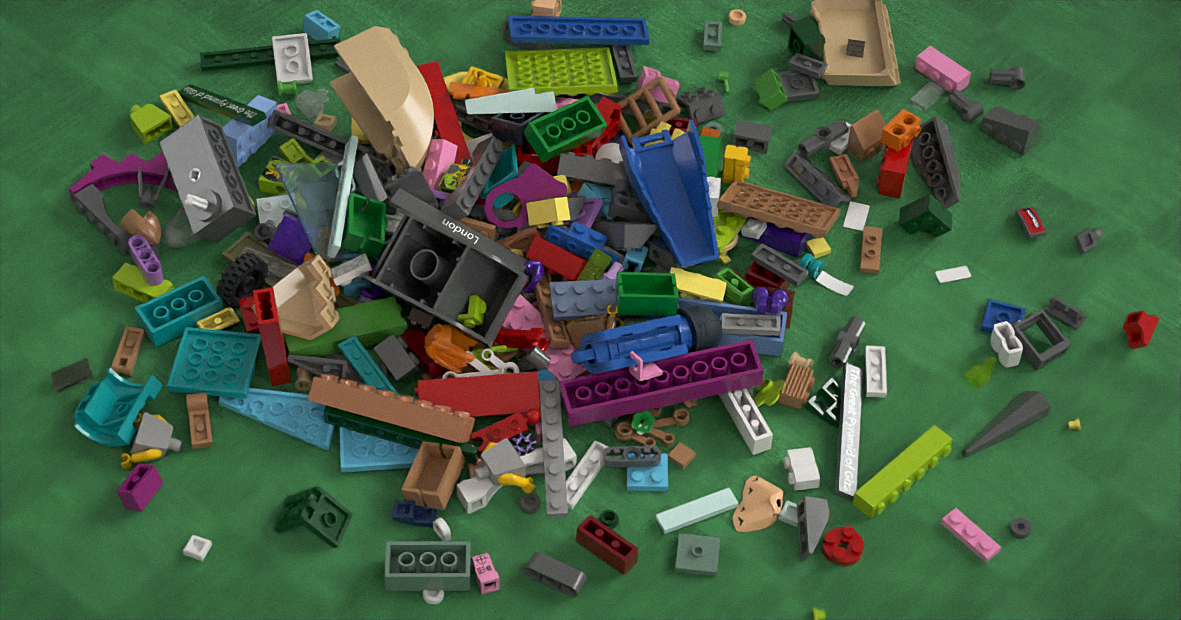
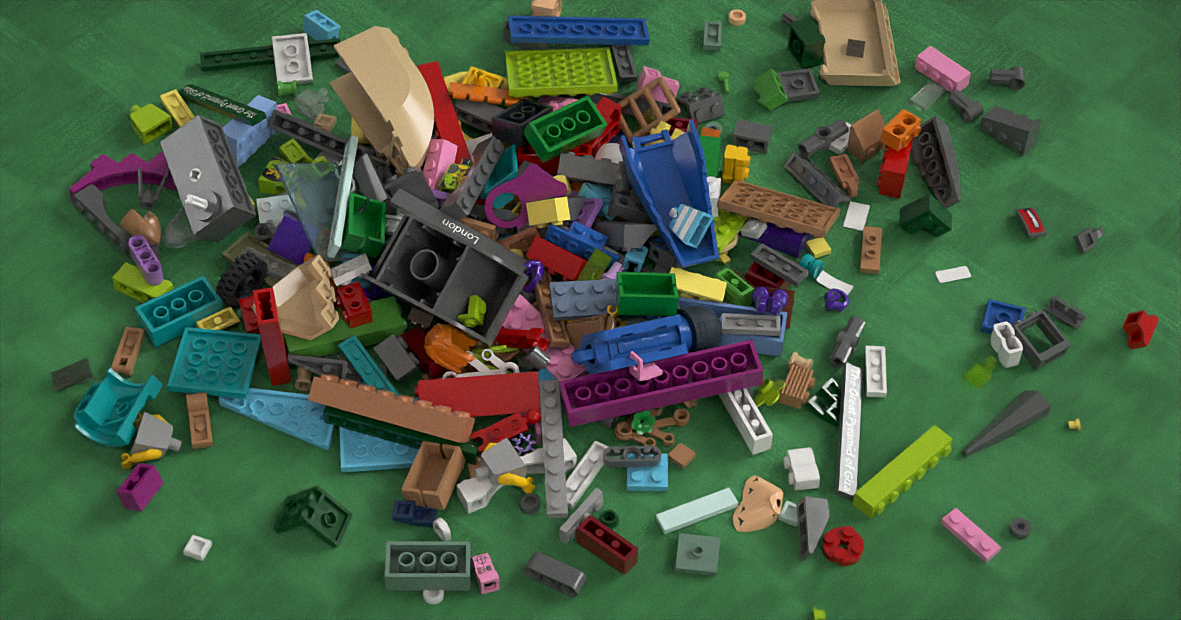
(354, 305): none -> red brick
(512, 102): light aqua wedge -> none
(588, 507): none -> light grey plate
(689, 224): none -> medium azure torso
(807, 65): dark grey plate -> none
(831, 303): none -> dark purple piece

